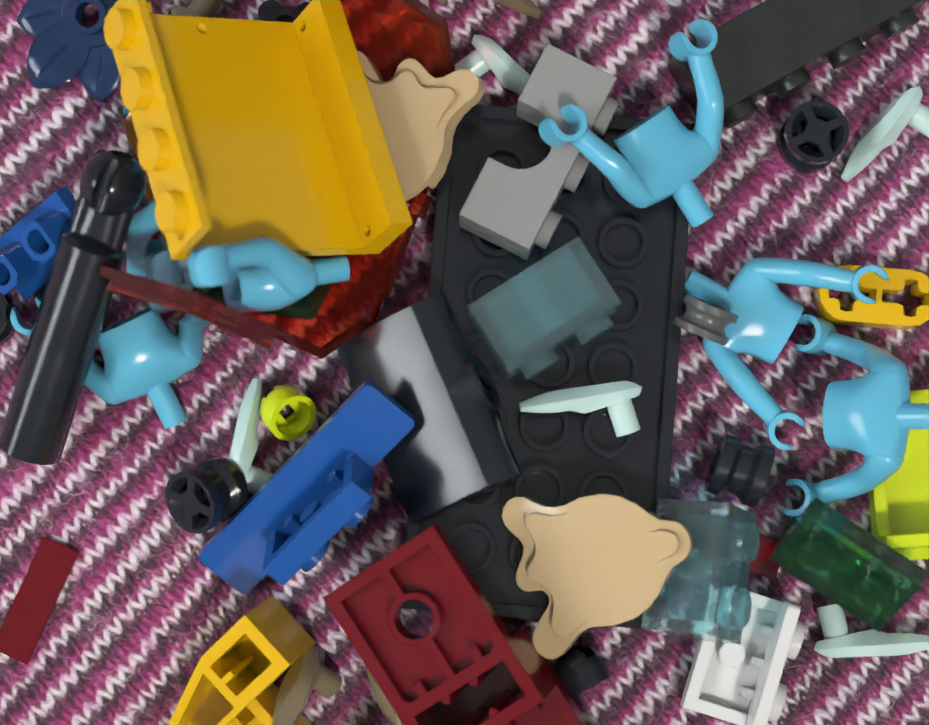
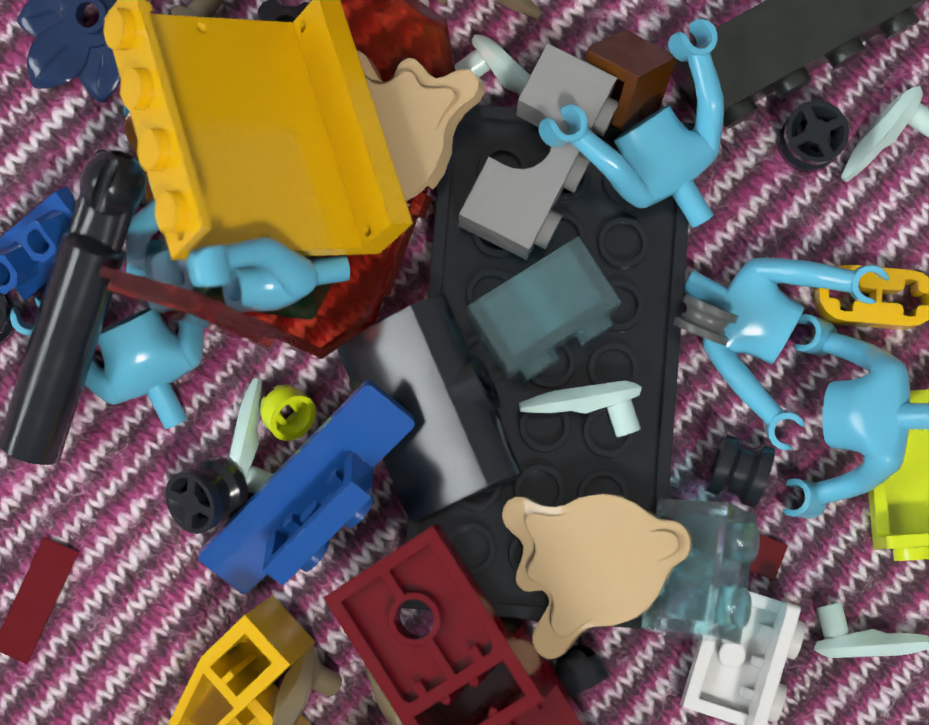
(640, 71): none -> reddish brown panel
(847, 564): clear green bracket -> none

